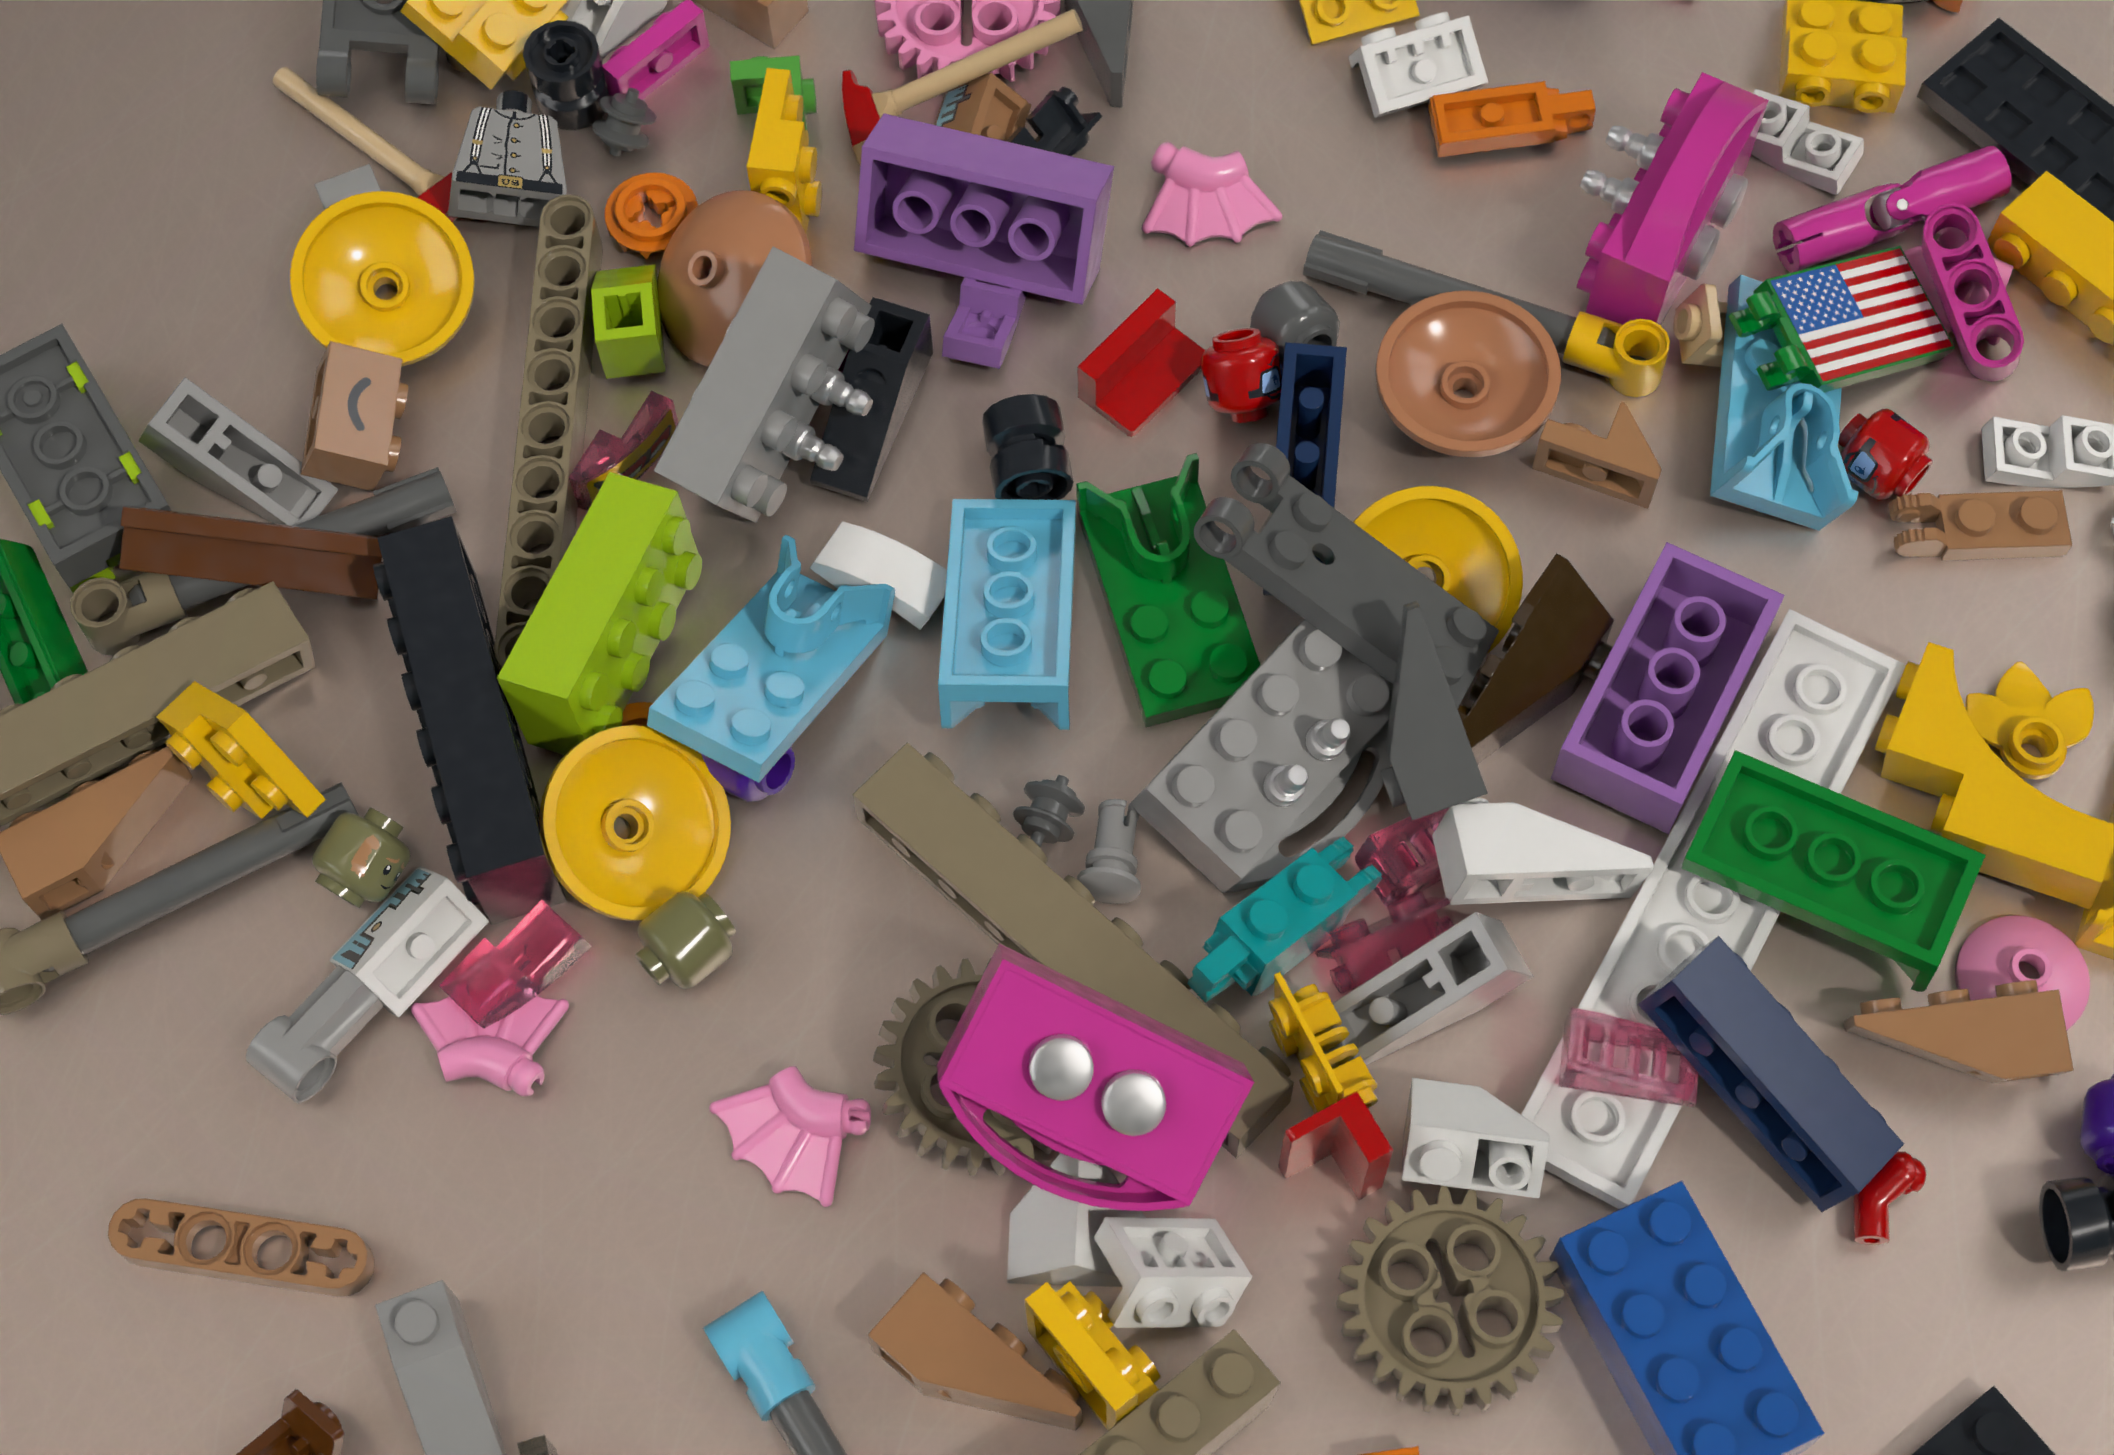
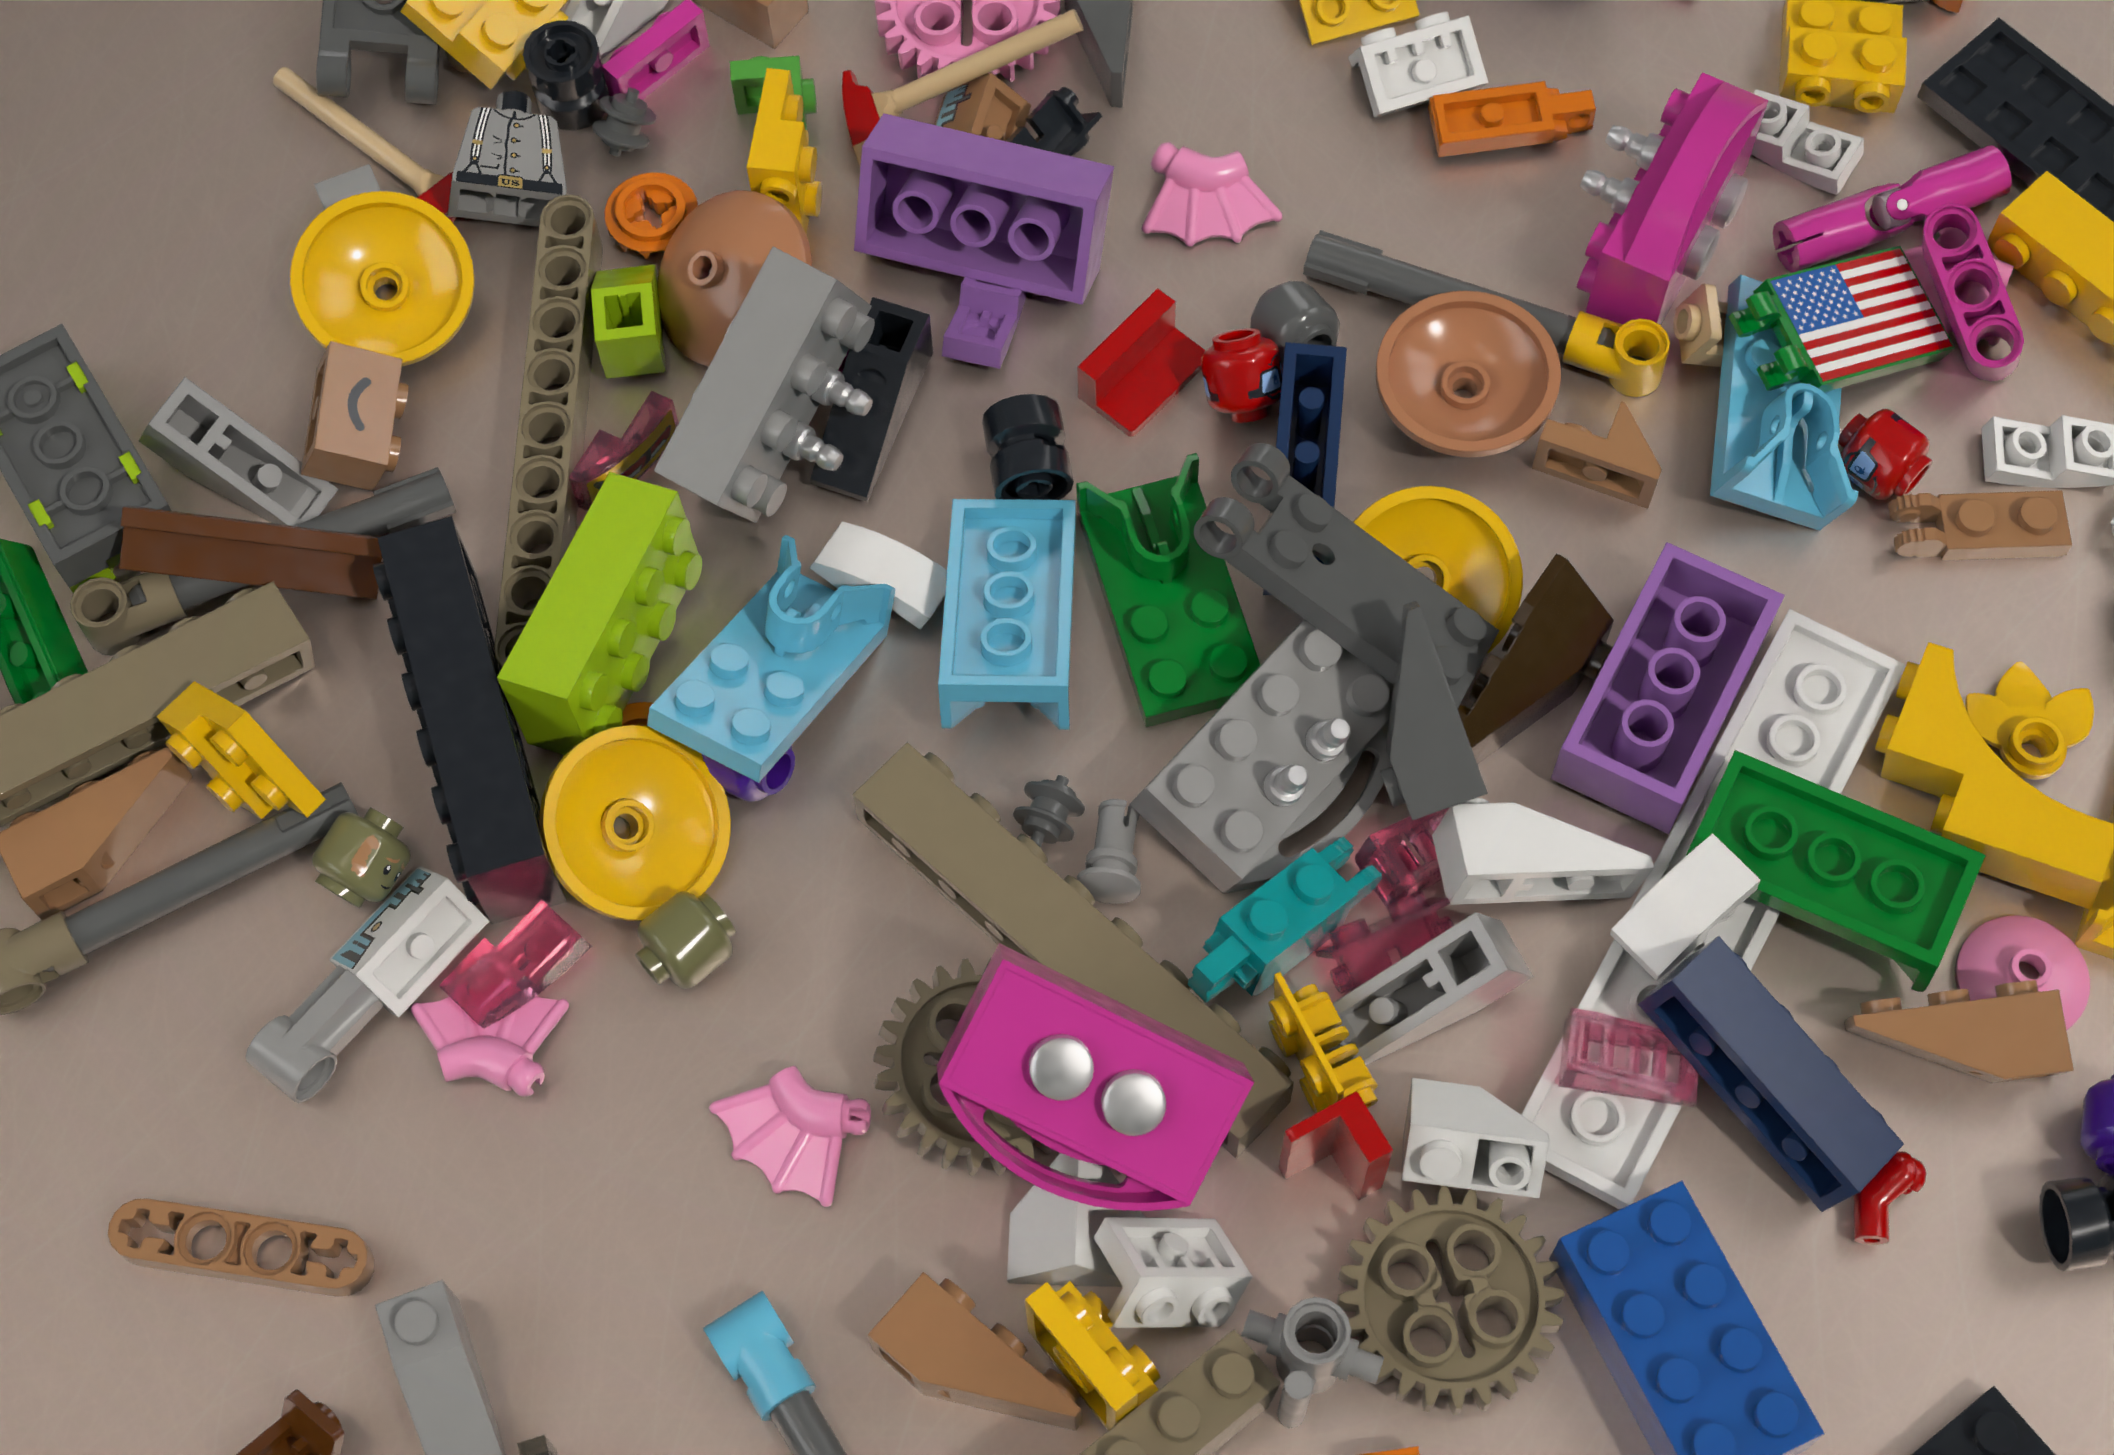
(1305, 1371): none -> light grey pin
(1684, 907): none -> white slope

